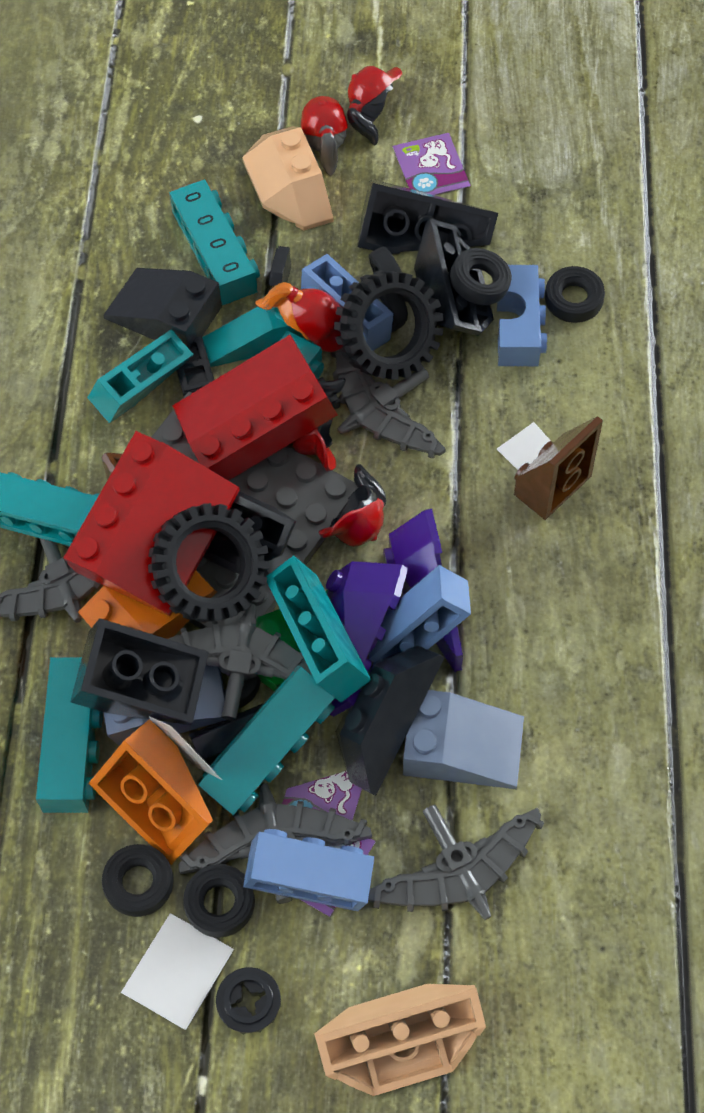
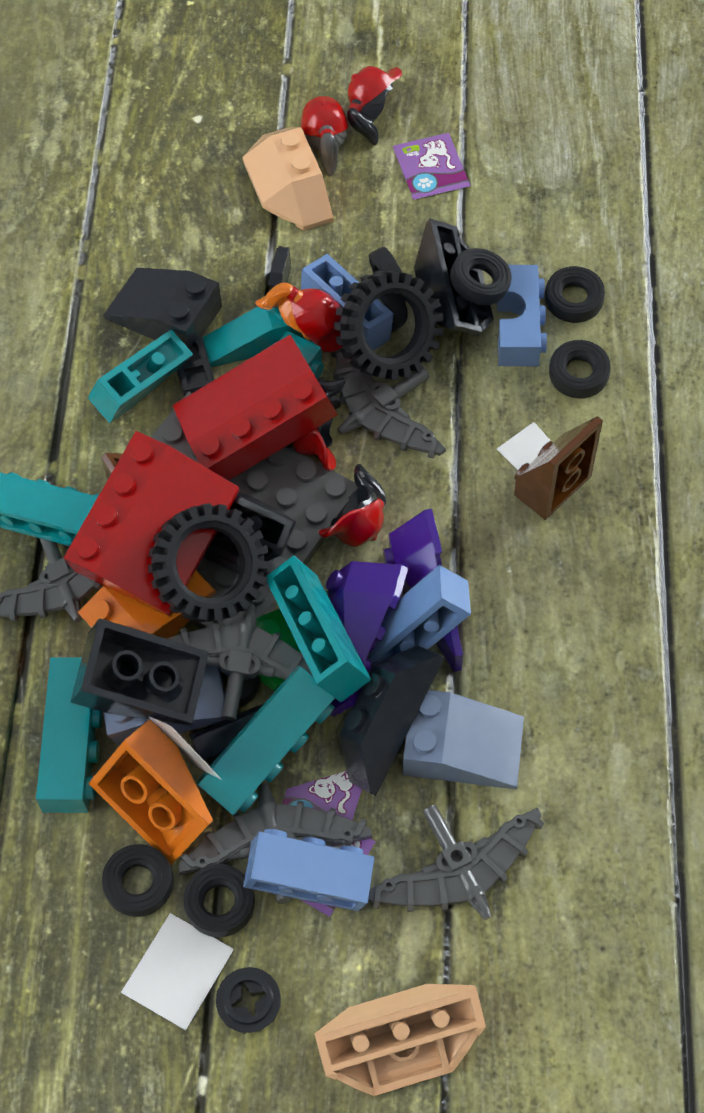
(213, 240): teal brick -> none
(398, 215): black wedge -> none
(584, 351): none -> black tyre

